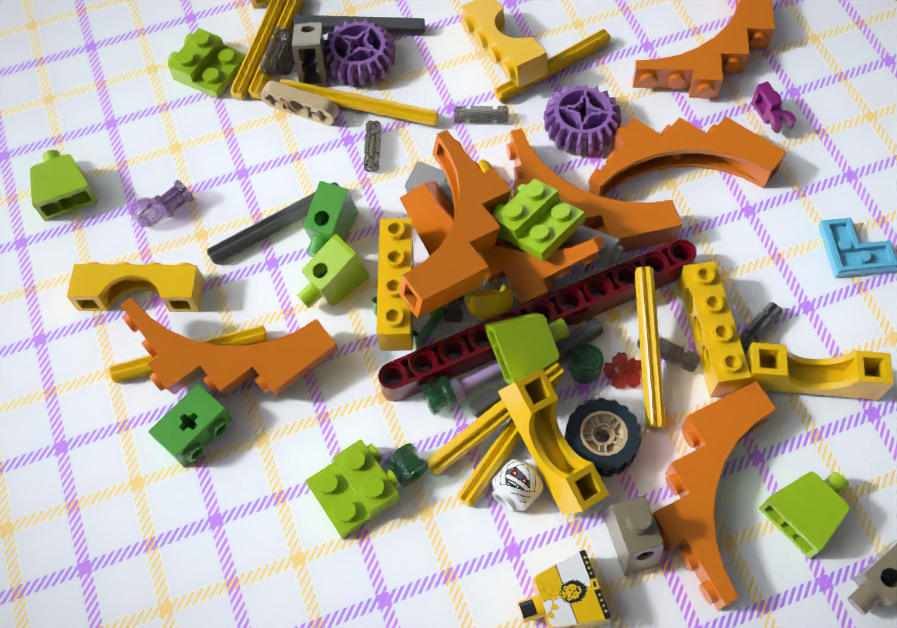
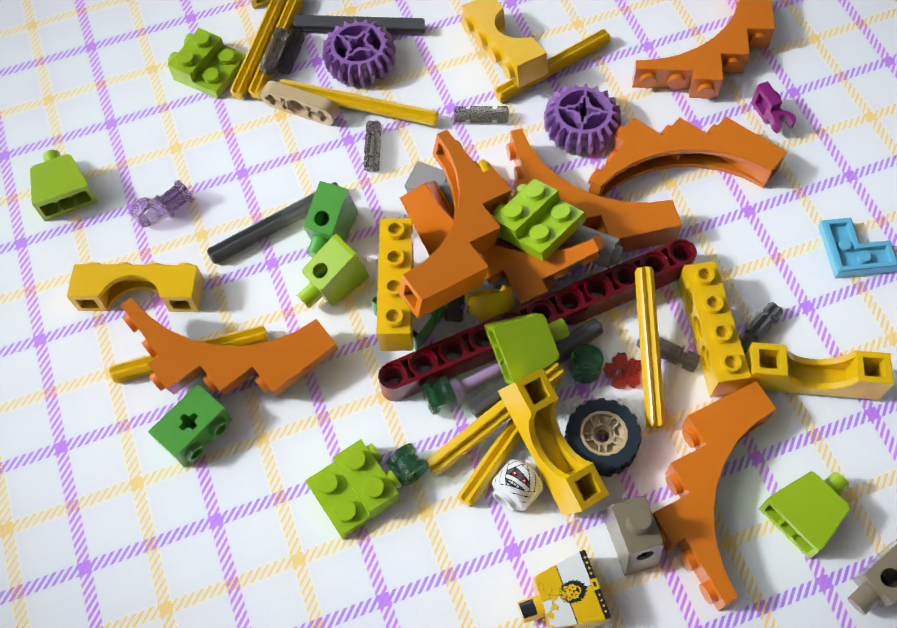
(308, 45): dark tan torso -> none

